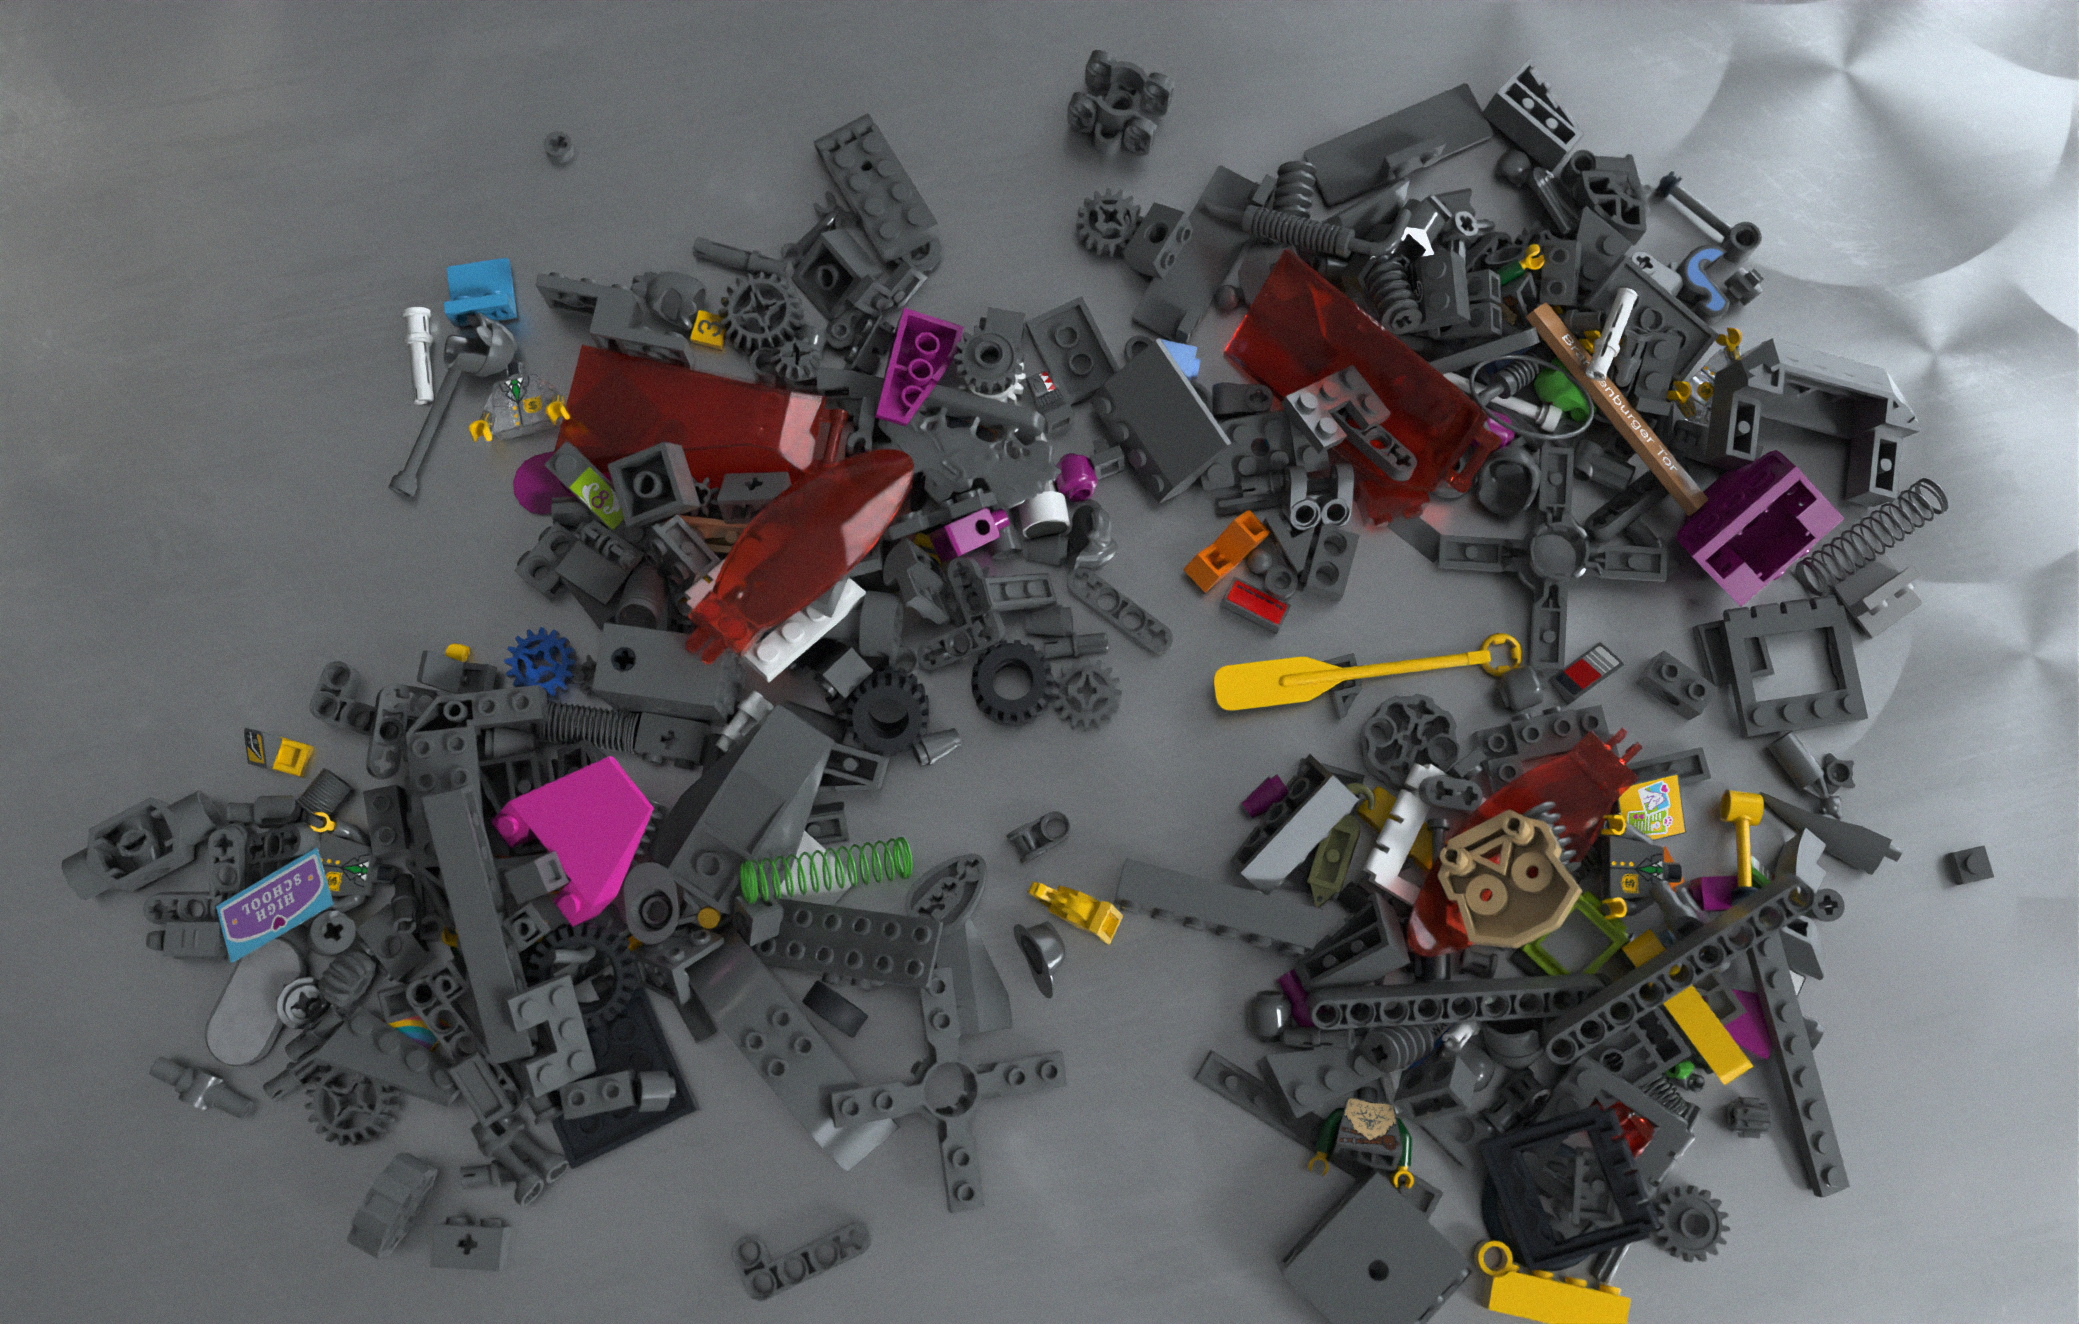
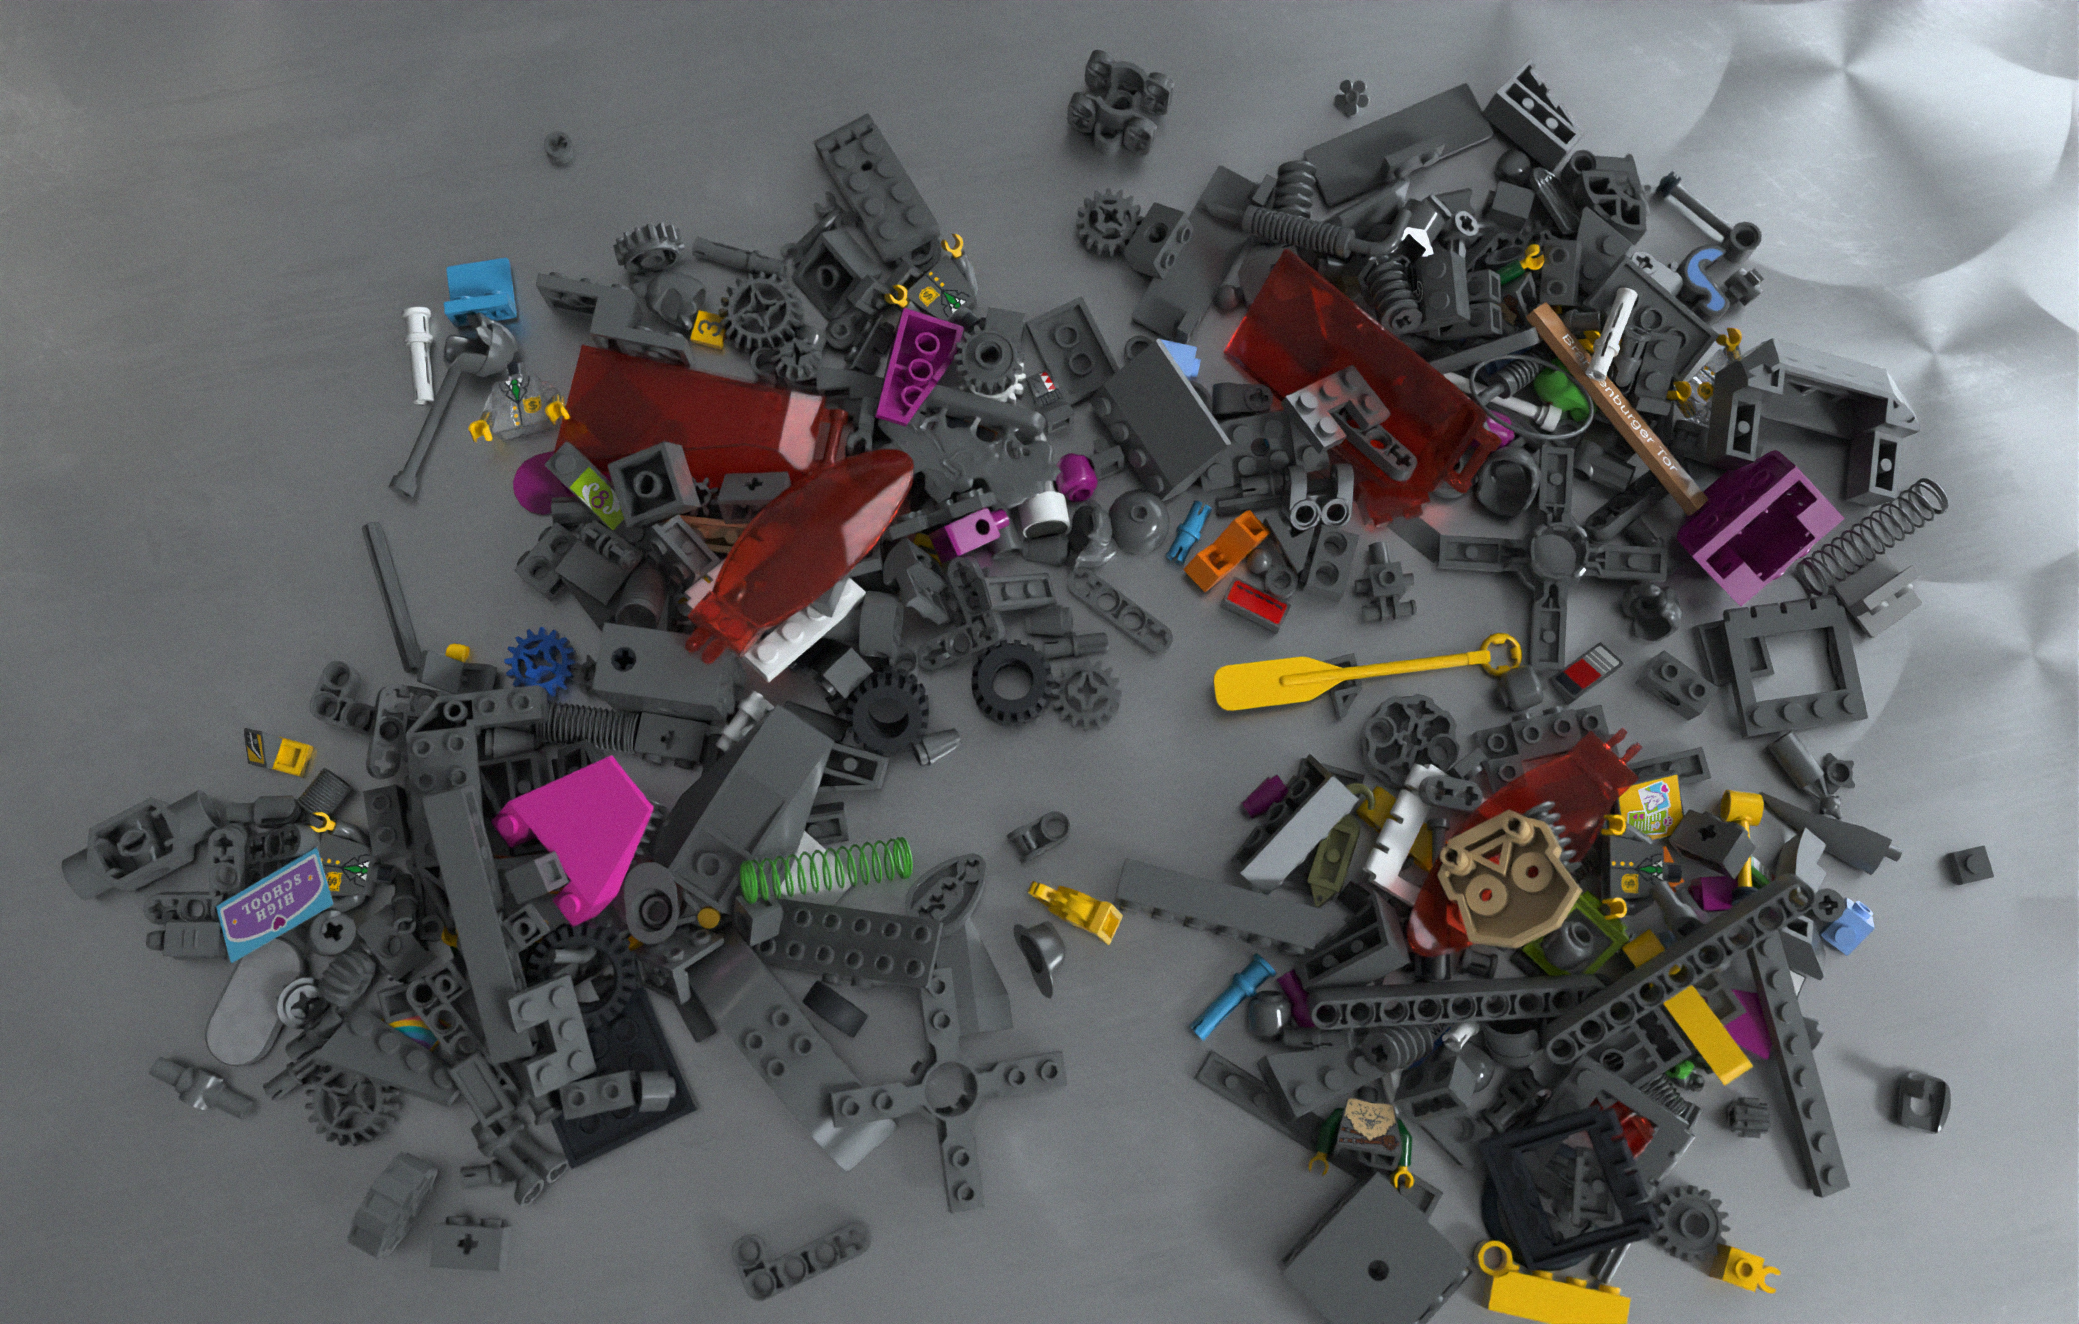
(392, 596): none -> dark grey axle
(649, 248): none -> dark grey gear
(945, 290): none -> dark grey torso
(1139, 521): none -> dark grey cylinder
(1188, 532): none -> dark azure pin
(1243, 986): none -> dark azure pin
(1352, 96): none -> dark grey plant
(1385, 583): none -> dark grey piece
(1509, 205): none -> dark grey brick
(1568, 945): none -> dark grey head
(1654, 610): none -> dark grey hair
(1712, 843): none -> dark grey brick
(1741, 1269): none -> yellow brick
(1850, 928): none -> light blue bracket
(1919, 1087): none -> dark grey piece

